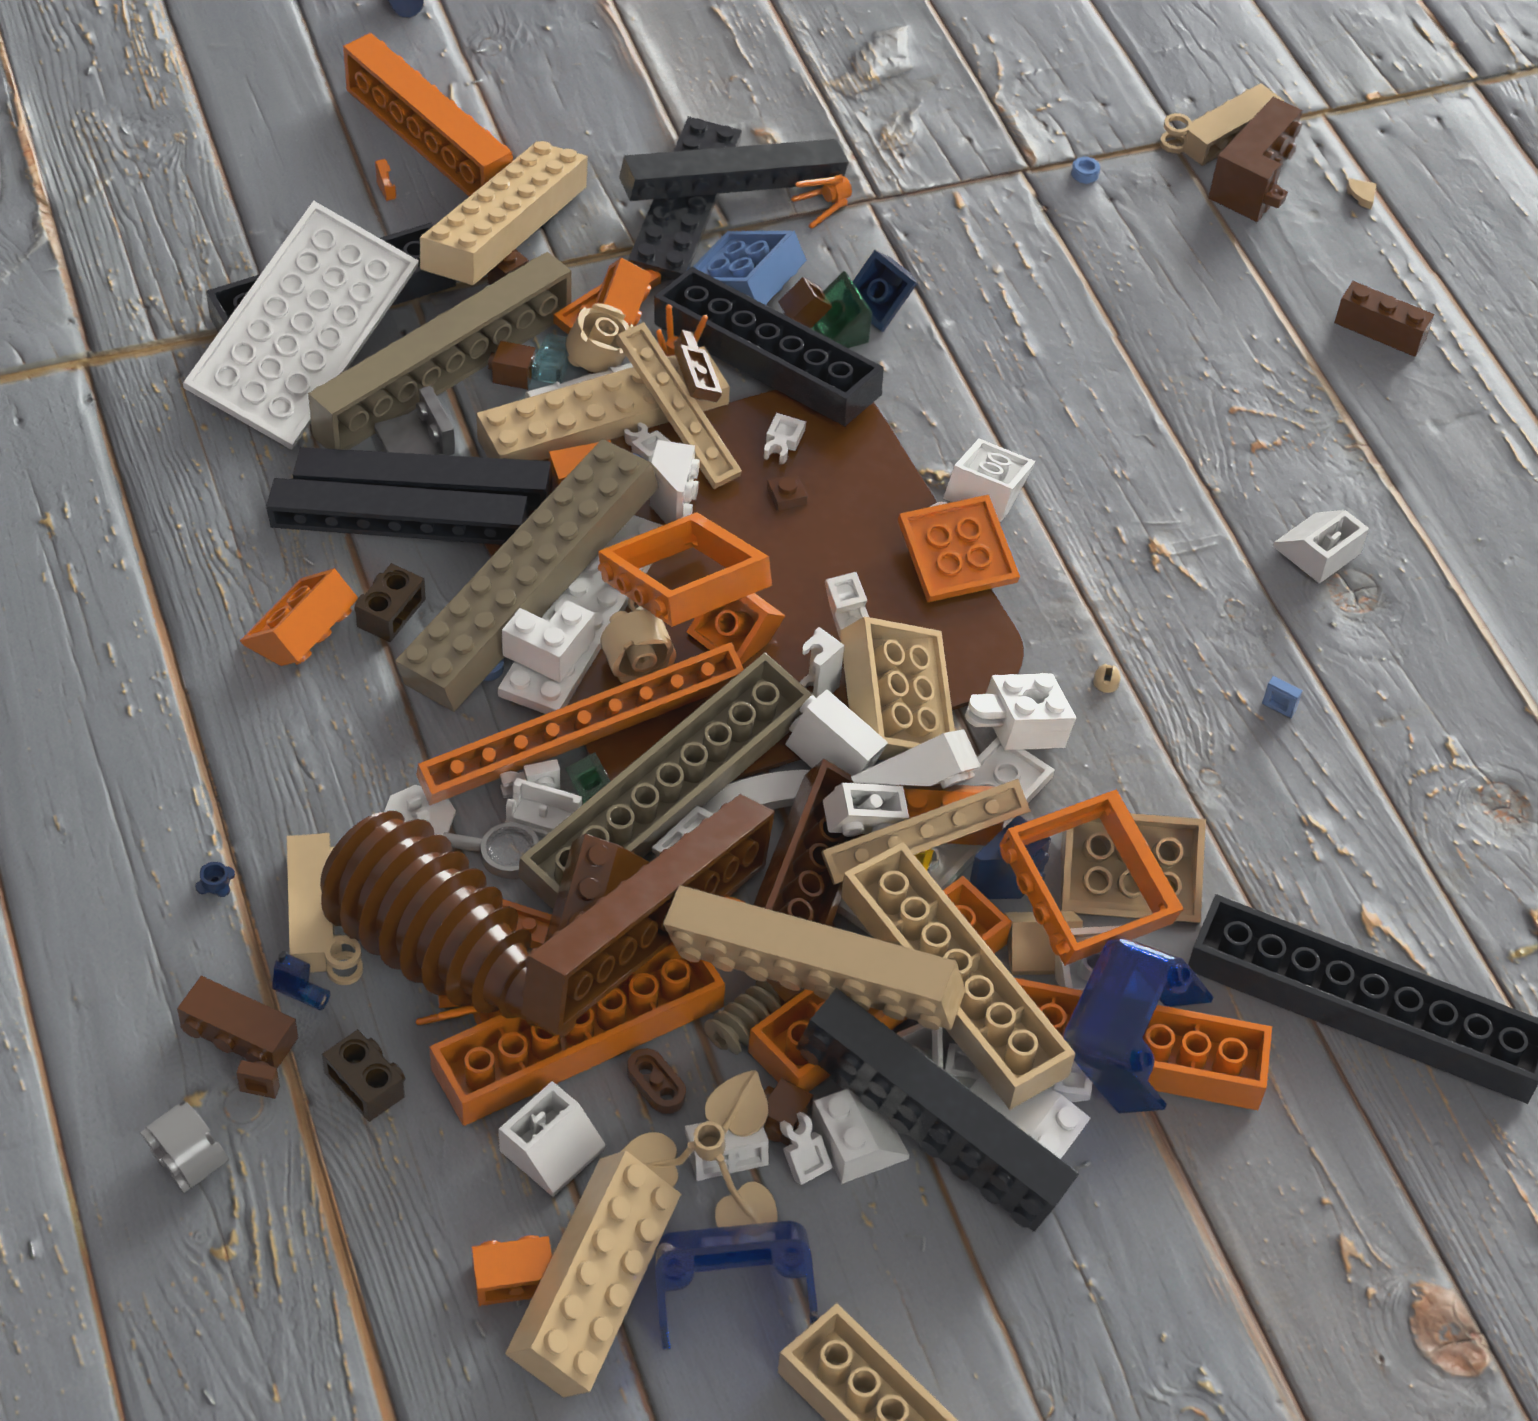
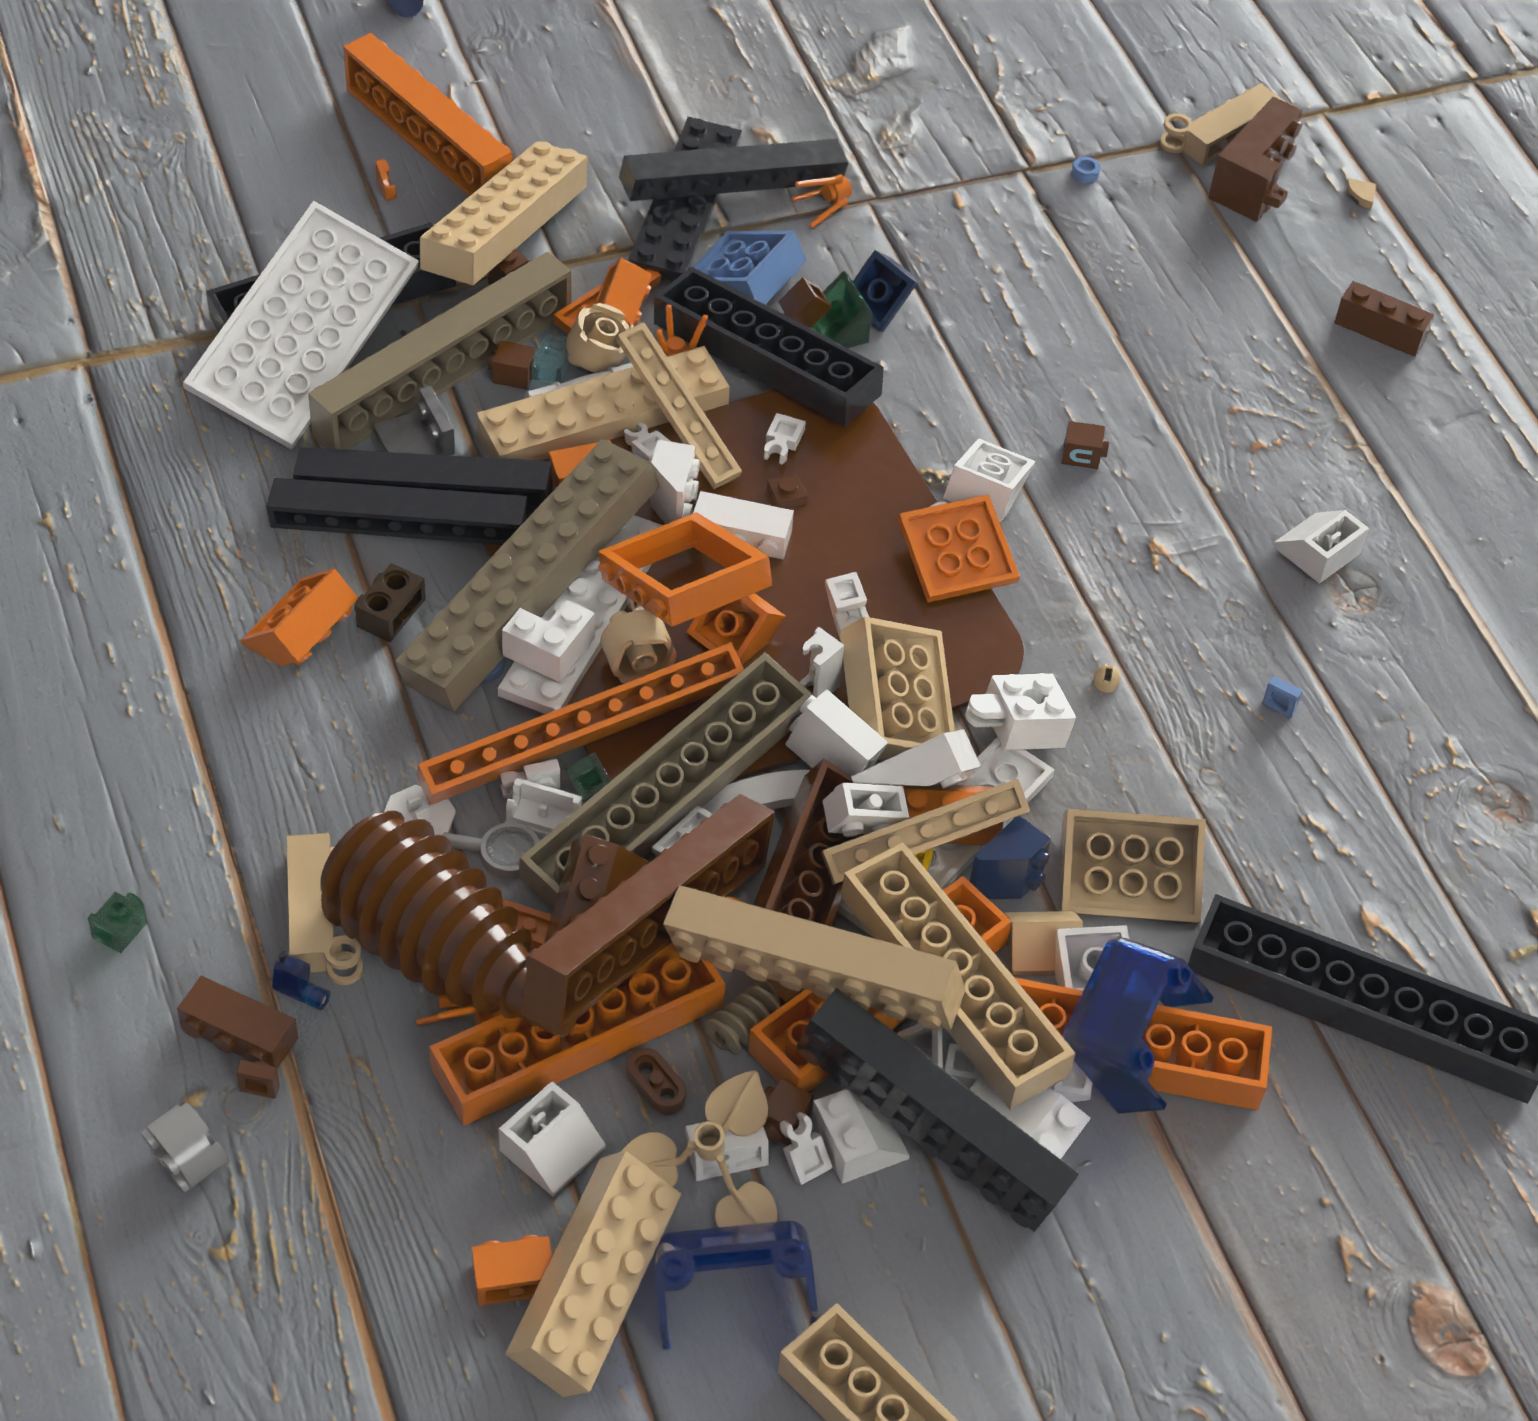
(118, 921): none -> clear green brick
(215, 871): dark blue plate -> none
(357, 1078): dark brown brick -> none
(696, 368): reddish brown hinge -> none
(755, 523): none -> white brick
(1084, 445): none -> reddish brown brick
(1132, 849): orange window -> none

